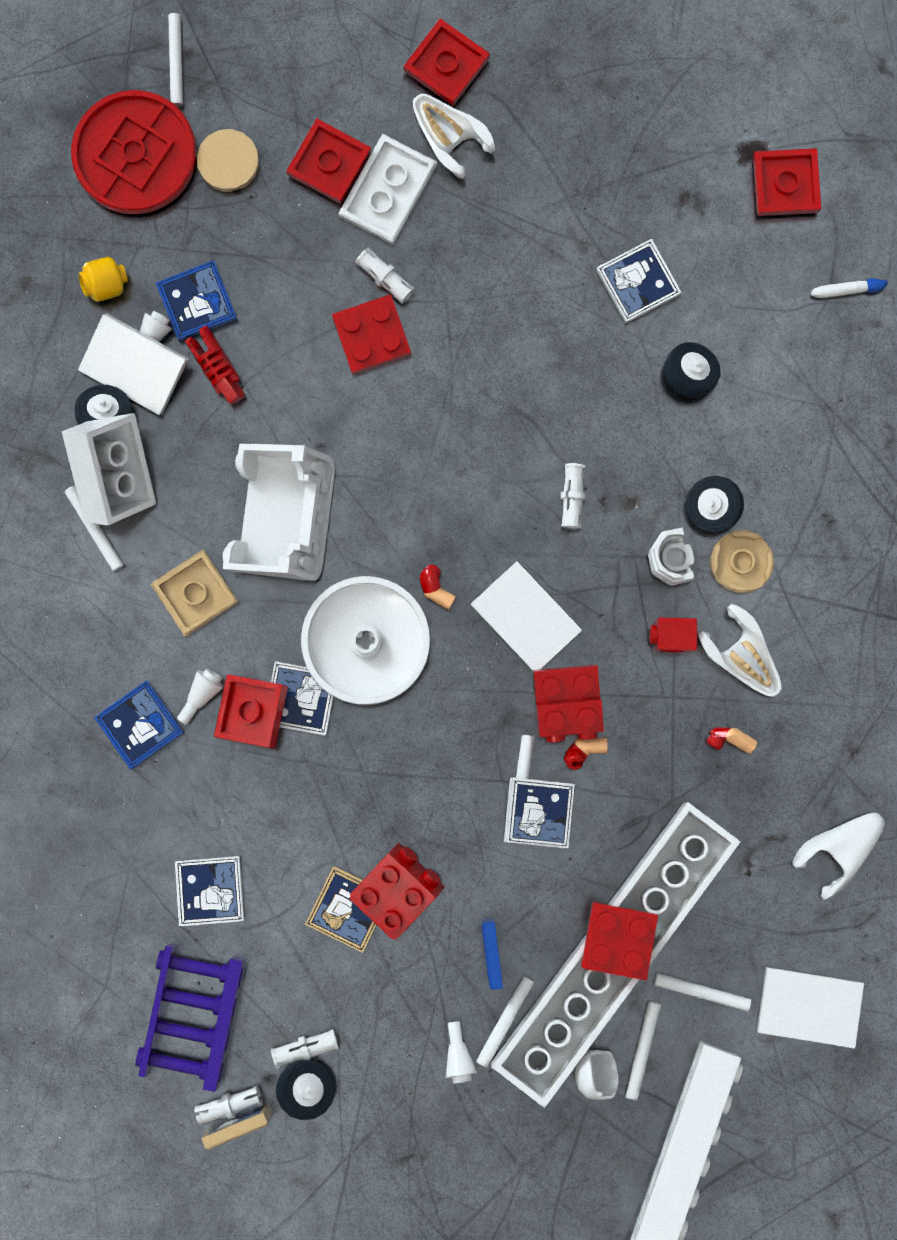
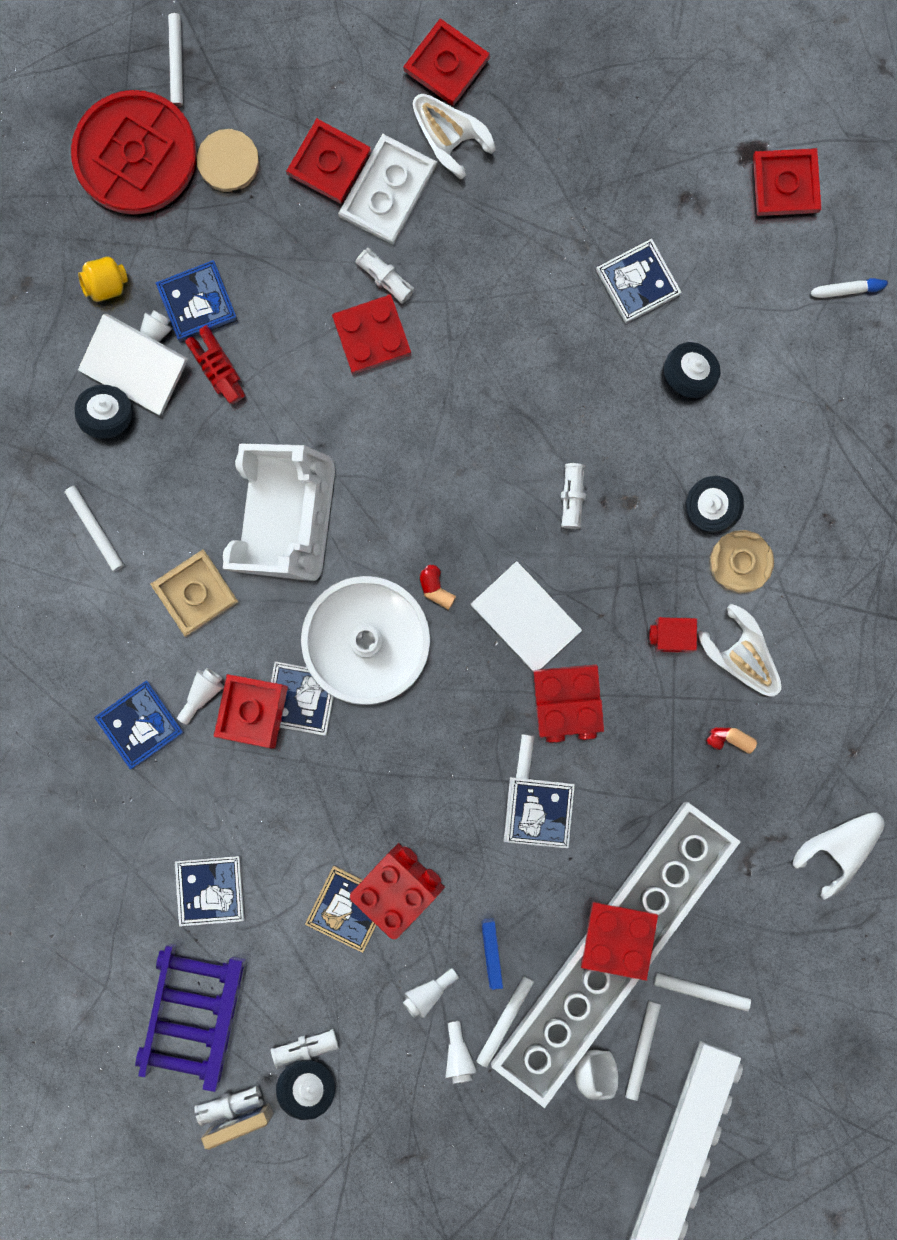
(109, 469): white slope -> none
(423, 998): none -> white cone
(581, 749): arm -> none
(671, 559): white hair -> none
(810, 1007): white tile -> none

